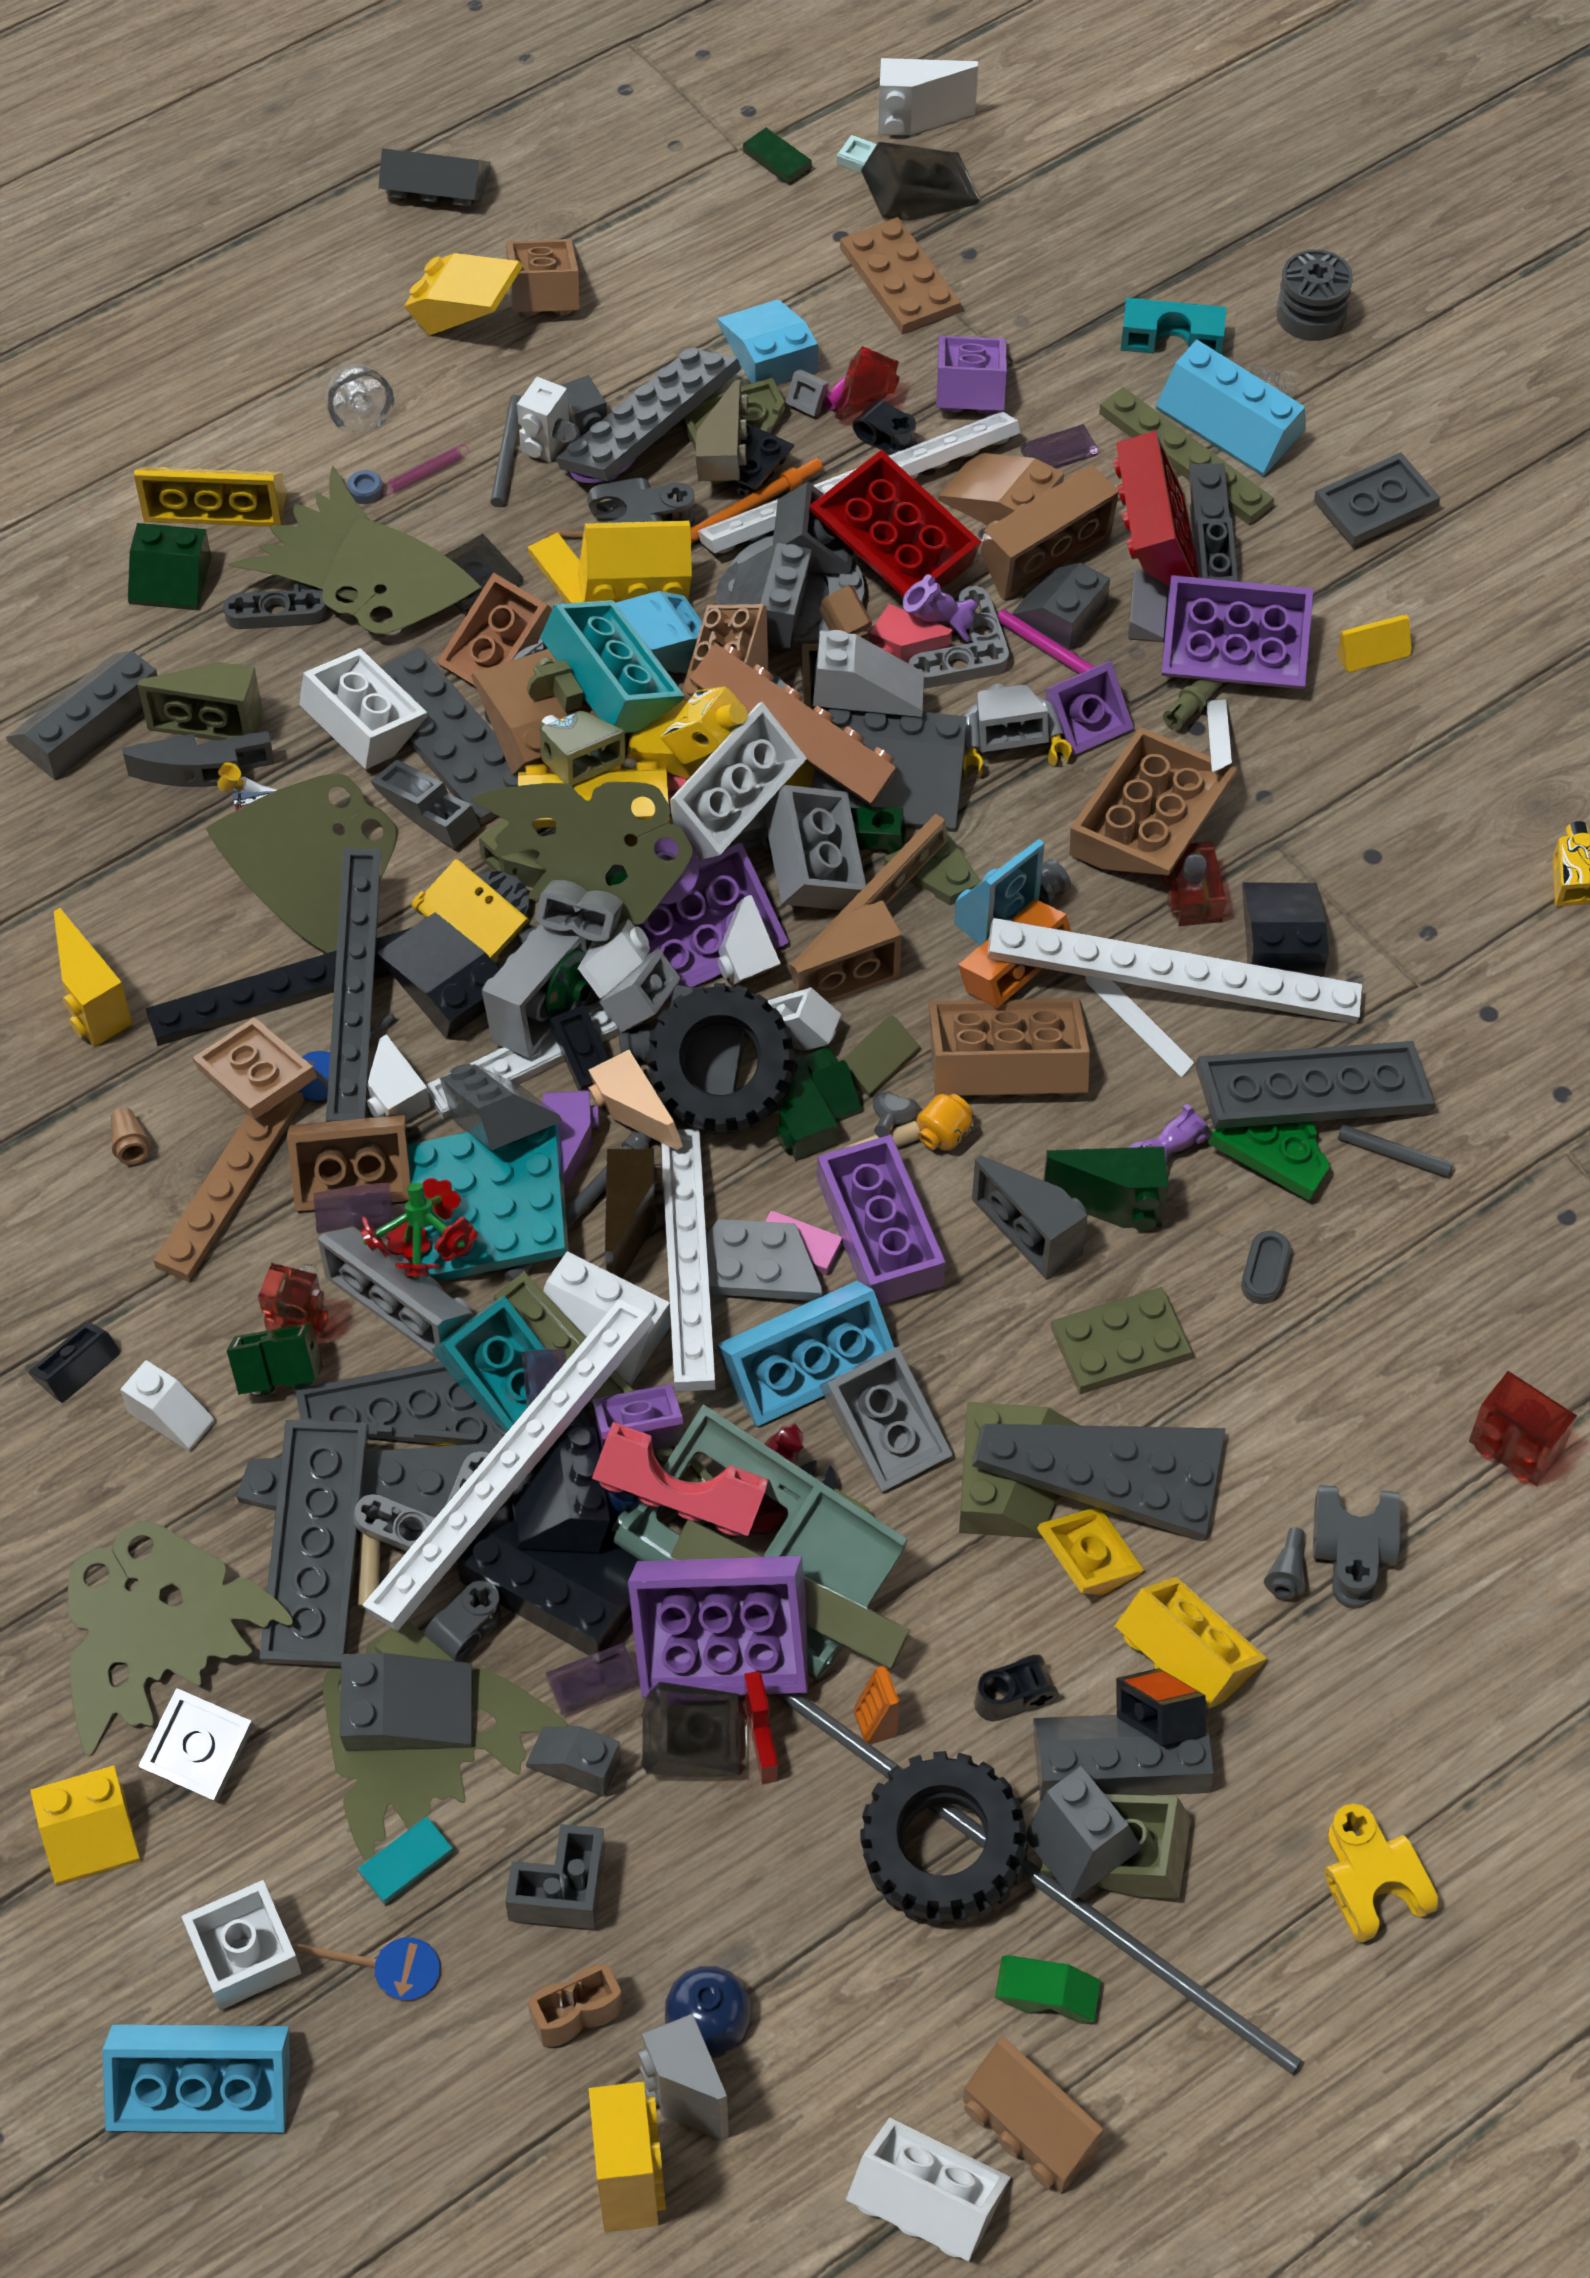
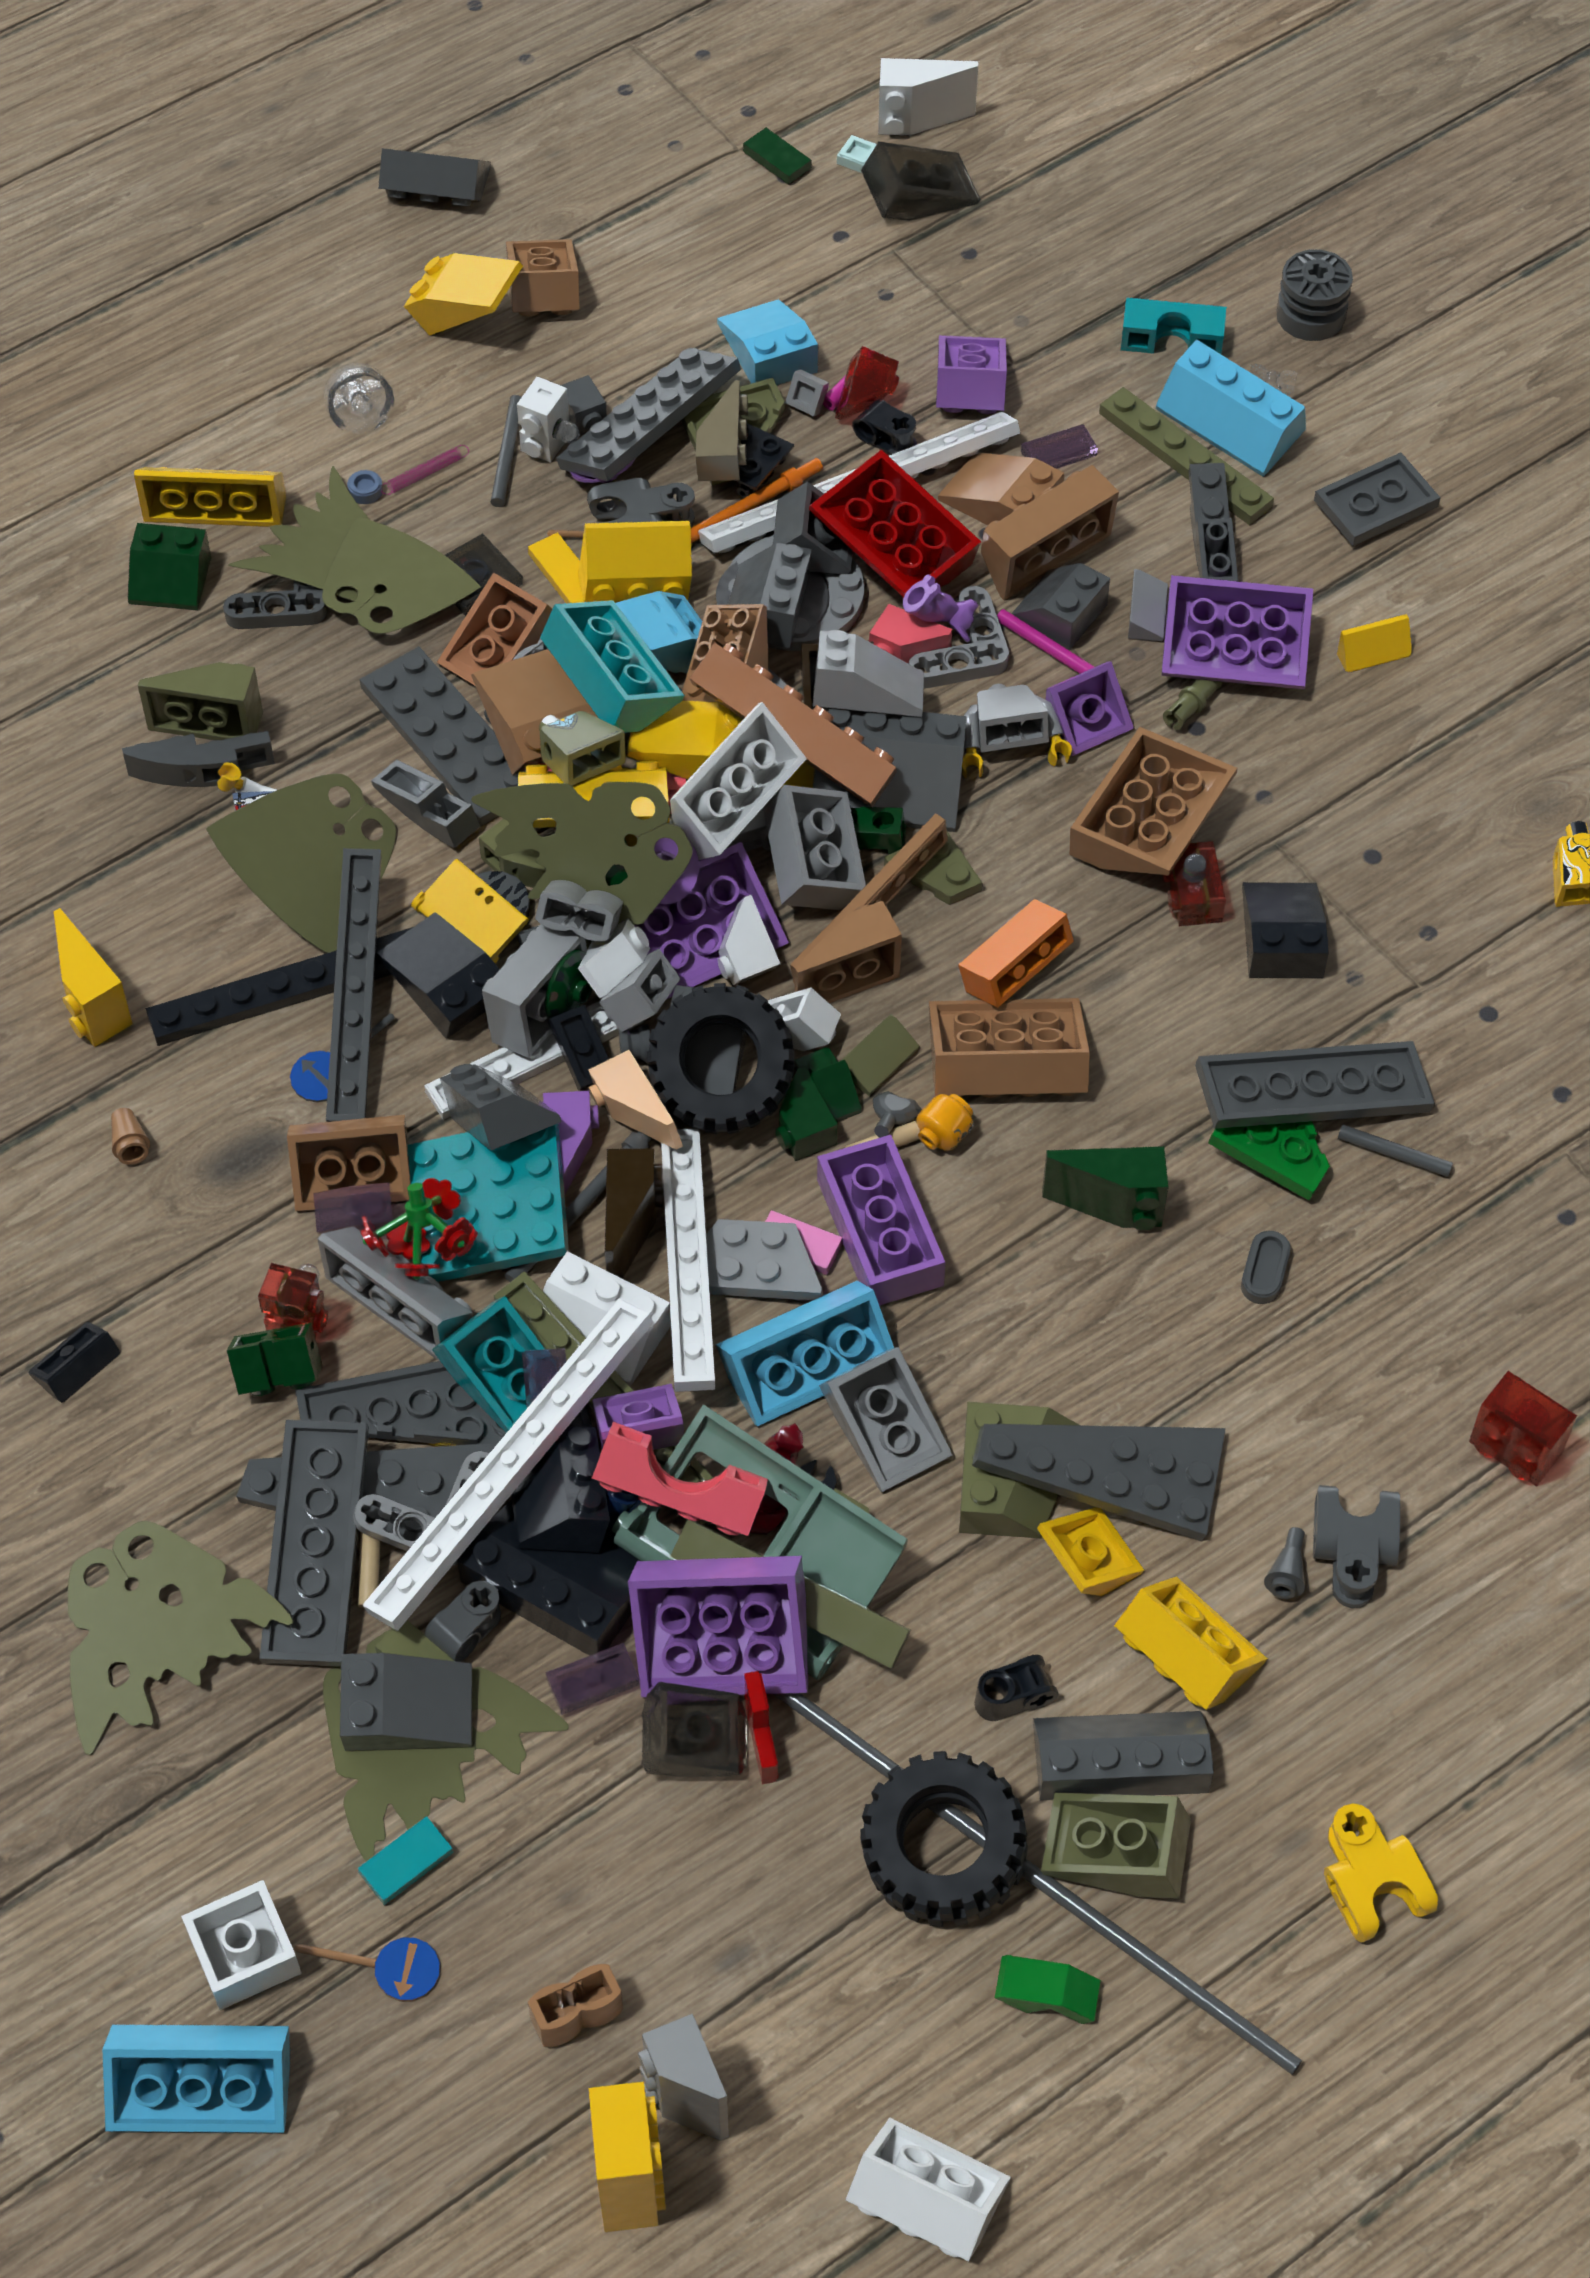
(84, 714): dark grey slope -> none
(85, 1825): yellow slope -> none
(166, 1406): white slope -> none
(196, 1745): plate -> none
(224, 1189): medium nougat plate -> none
(254, 1068): medium nougat plate -> none
(361, 707): white slope -> none
(394, 1084): white slope -> none
(555, 679): olive piece -> none
(564, 1891): dark grey brick -> none
(576, 1757): dark grey slope -> none
(713, 715): yellow torso -> none
(717, 2004): dark blue cylinder -> none
(845, 612): medium nougat brick -> none
(878, 1708): orange slope -> none
(900, 275): medium nougat plate -> none
(1001, 893): medium azure slope -> none
(1031, 1214): dark grey slope -> none
(1032, 2116): medium nougat slope -> none
(1053, 881): dark grey wheel -> none
(1080, 1833): dark grey slope -> none
(1121, 1340): olive plate -> none
(1141, 1024): white sticker -> none
(1155, 509): red slope -> none
(1161, 1706): black brick -> none
(1174, 971): white plate -> none
(1180, 1133): medium lavender animal -> none
(1218, 734): white sticker -> none

